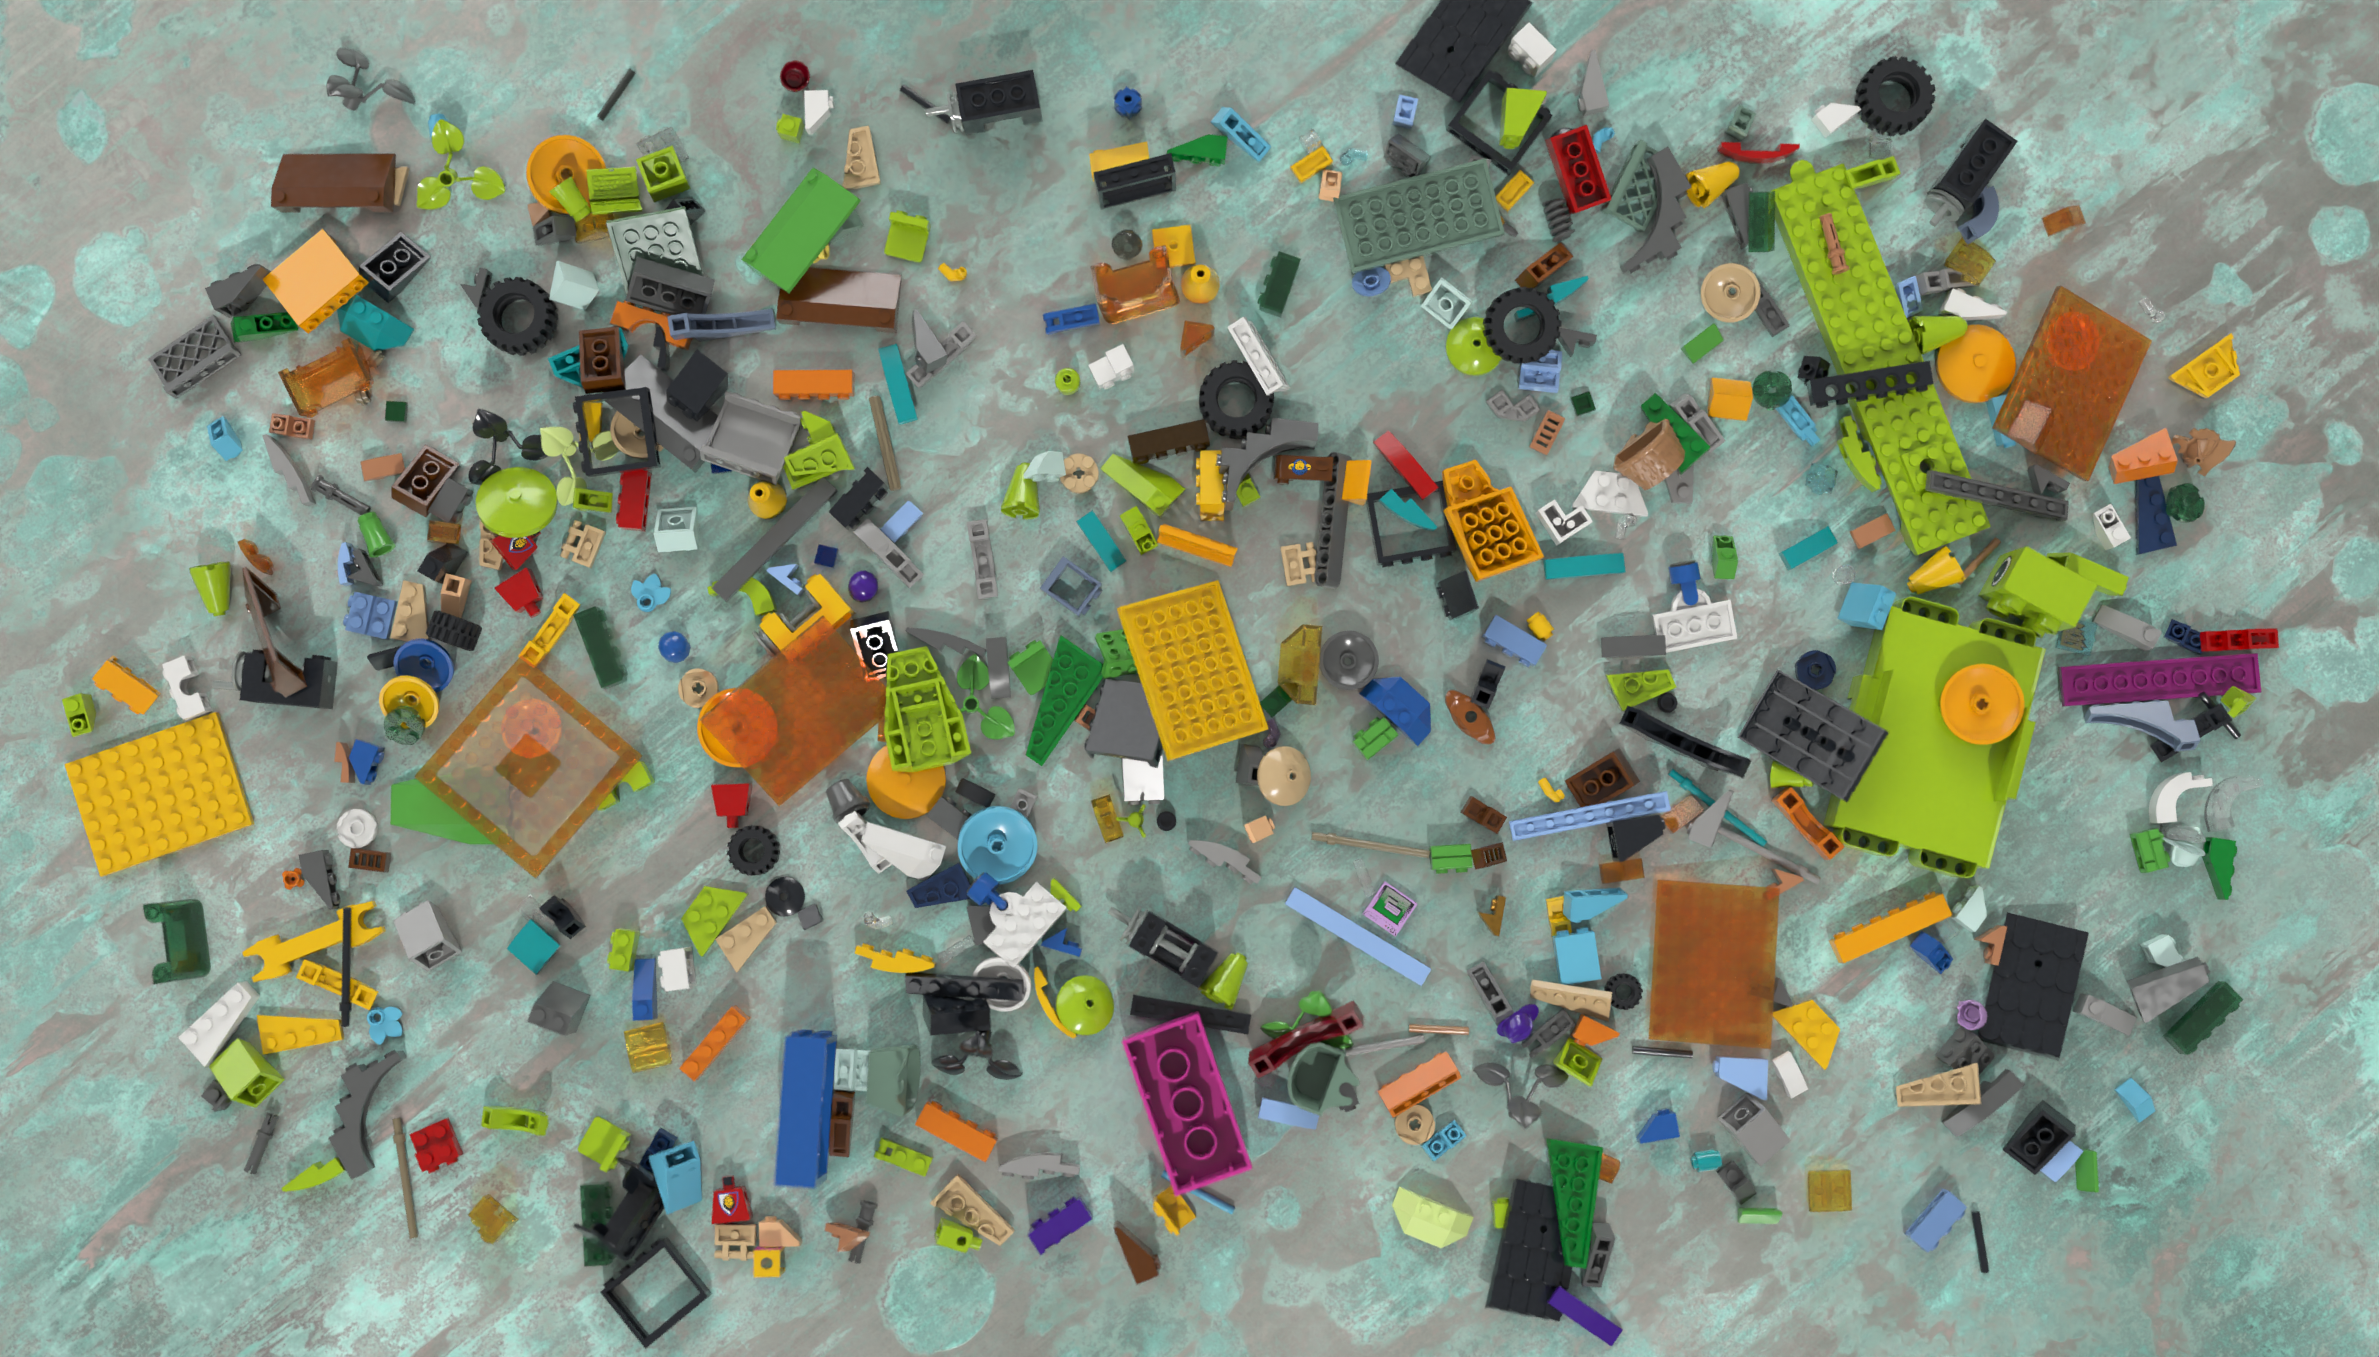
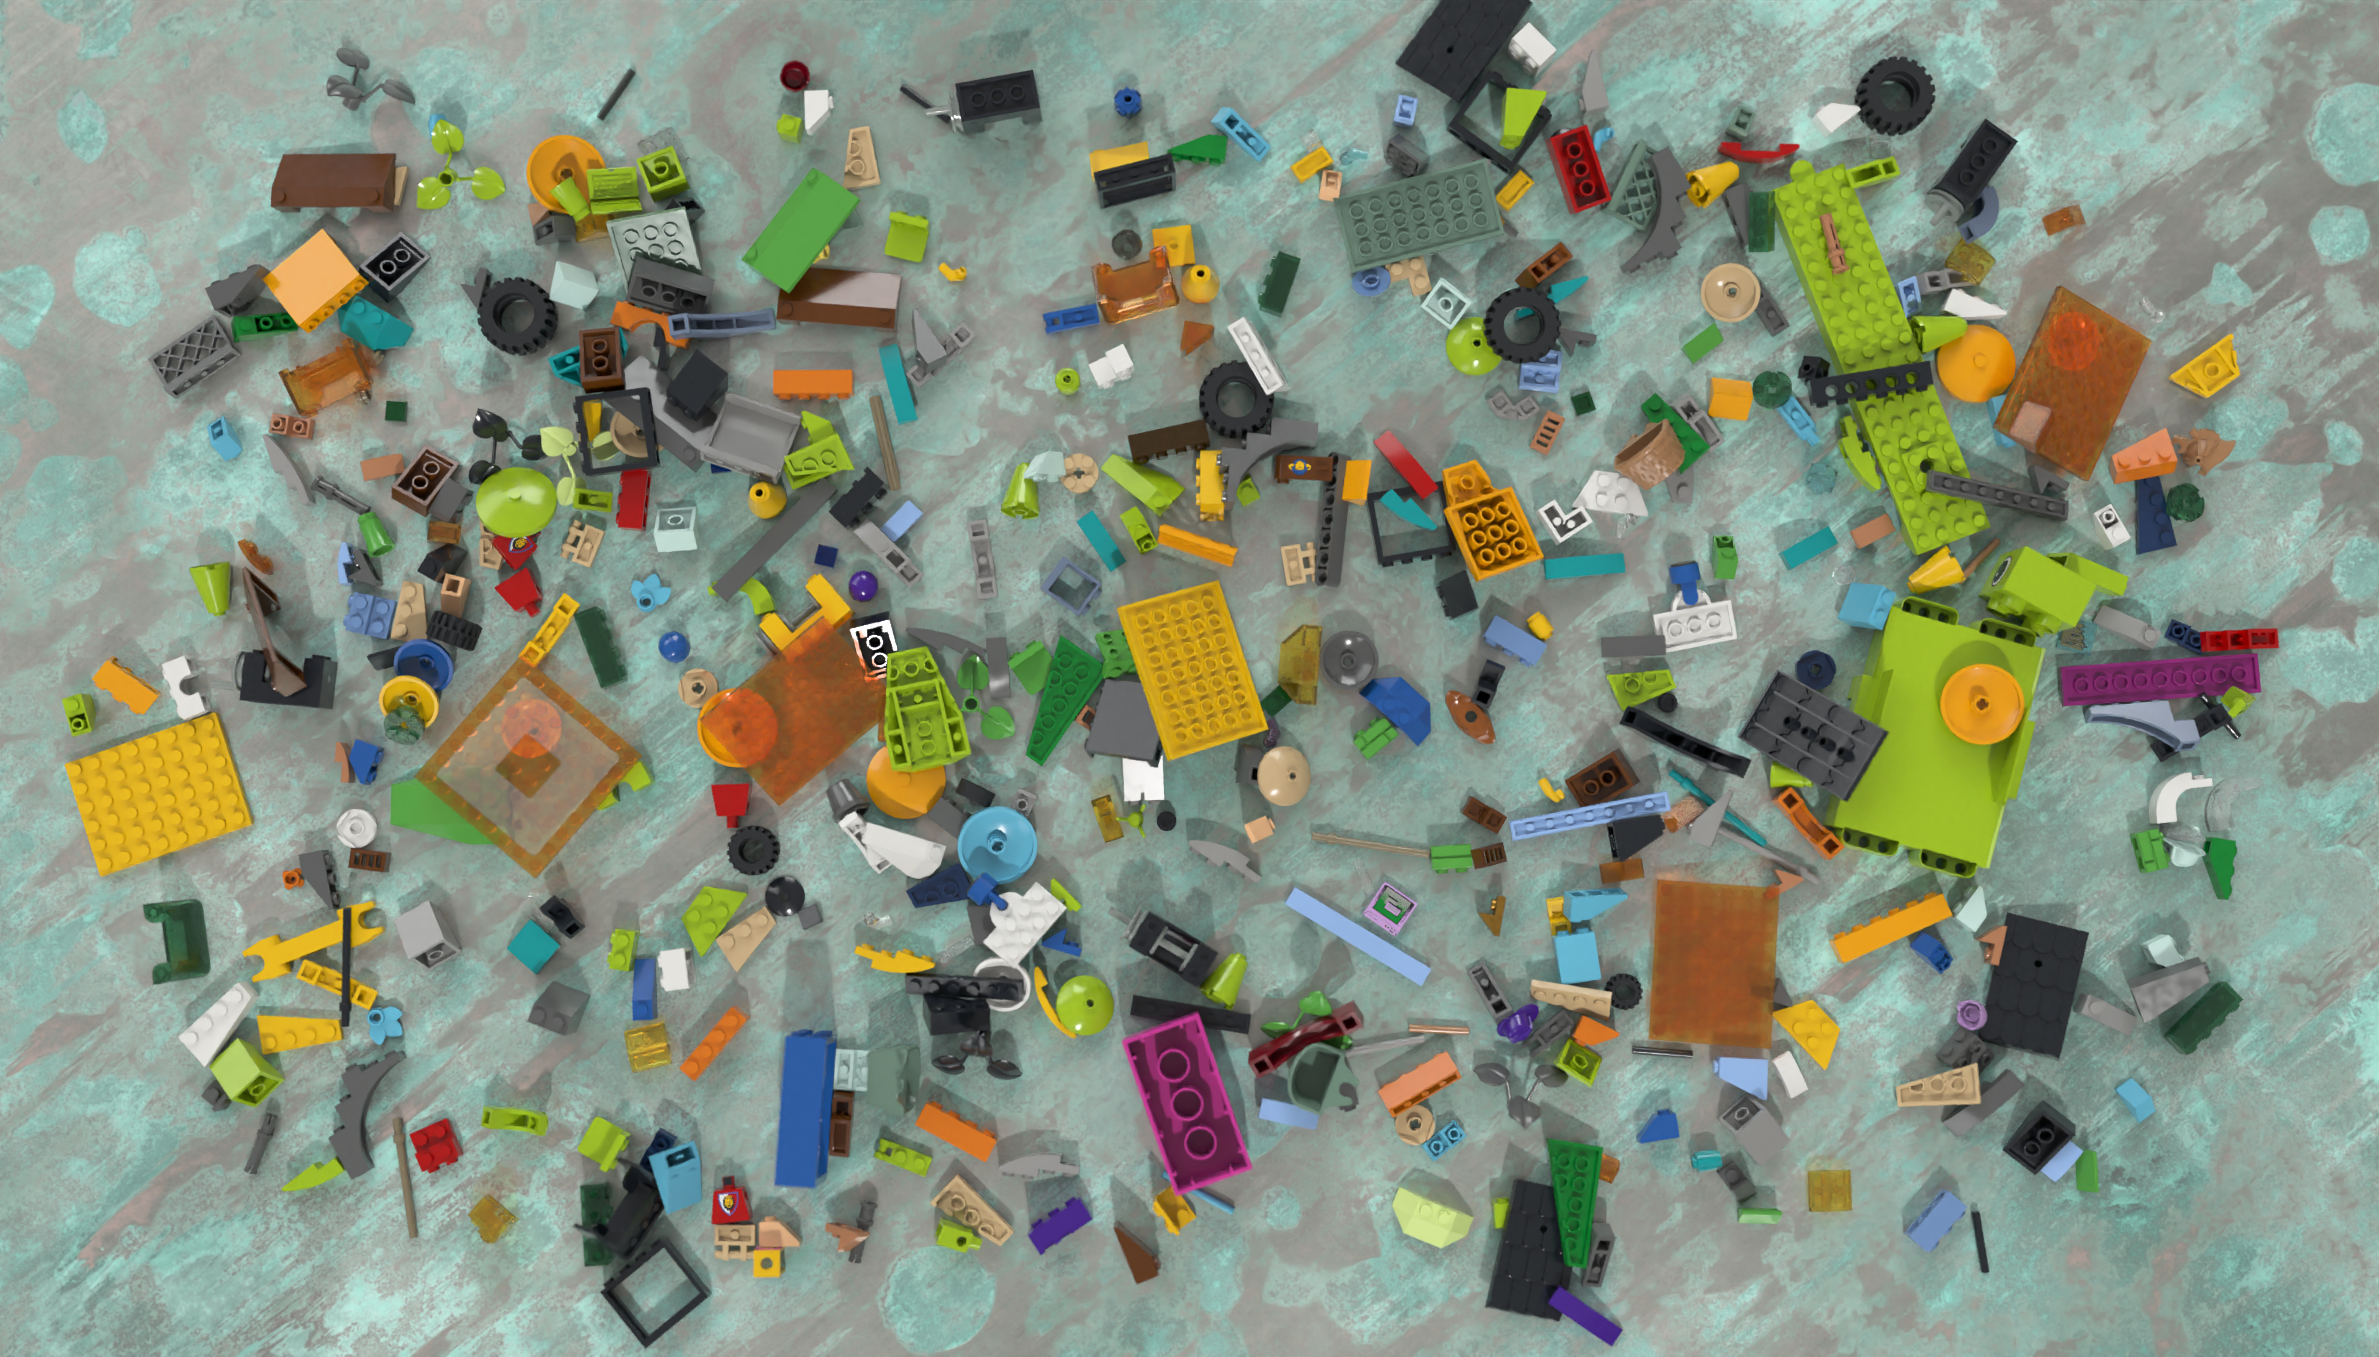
(784, 573): light blue slope -> none
(1559, 219): dark grey piece -> none

